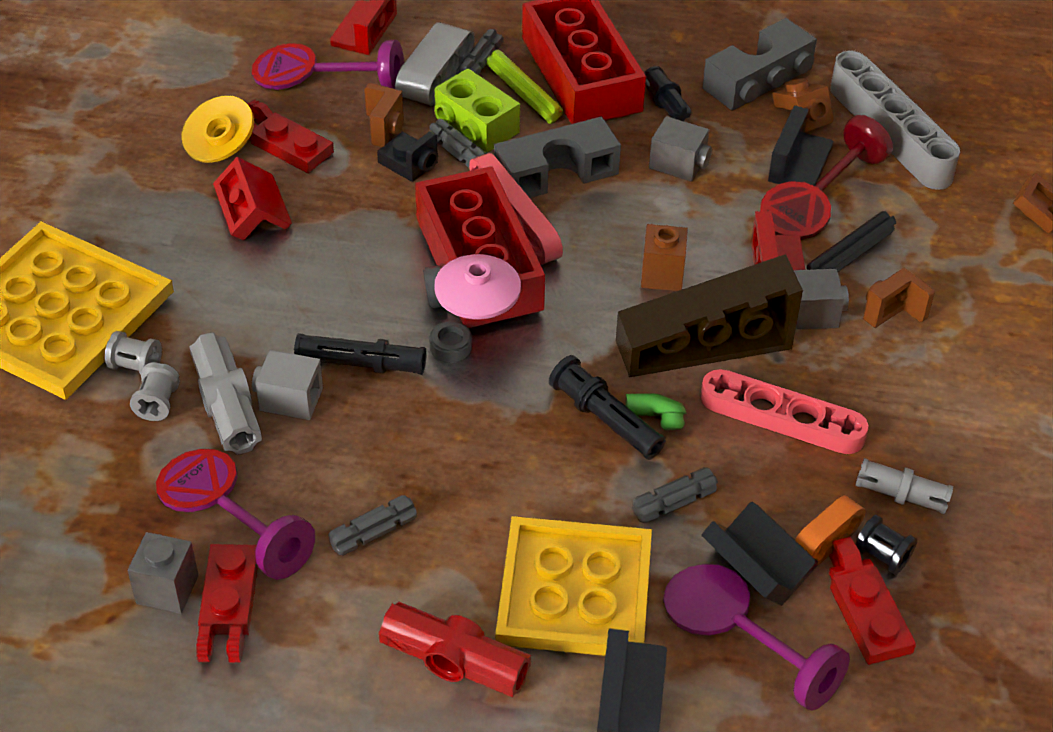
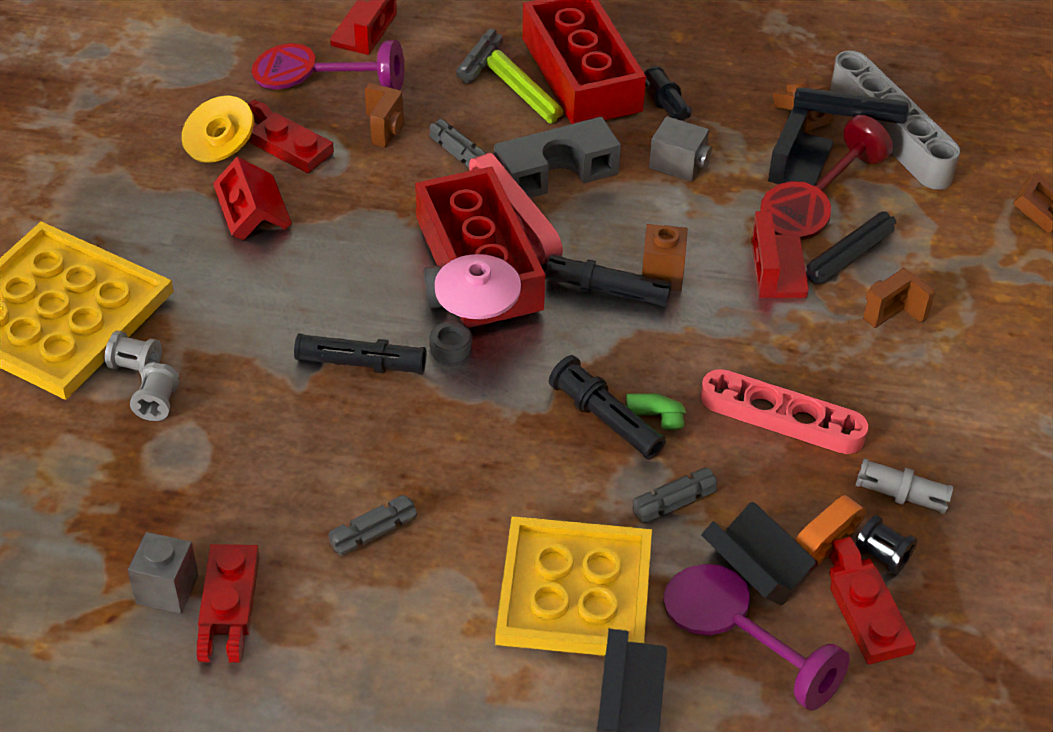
(205, 479): magenta piece -> none
(225, 393): light grey piece -> none
(288, 384): light grey brick -> none
(410, 156): black bracket -> none
(434, 62): light grey beam -> none
(455, 648): red piece -> none
(477, 109): lime brick -> none
(608, 280): none -> black pin
(713, 321): dark brown wedge -> none
(740, 78): dark grey arch -> none
(821, 299): flat silver brick -> none
(851, 105): none -> black axle

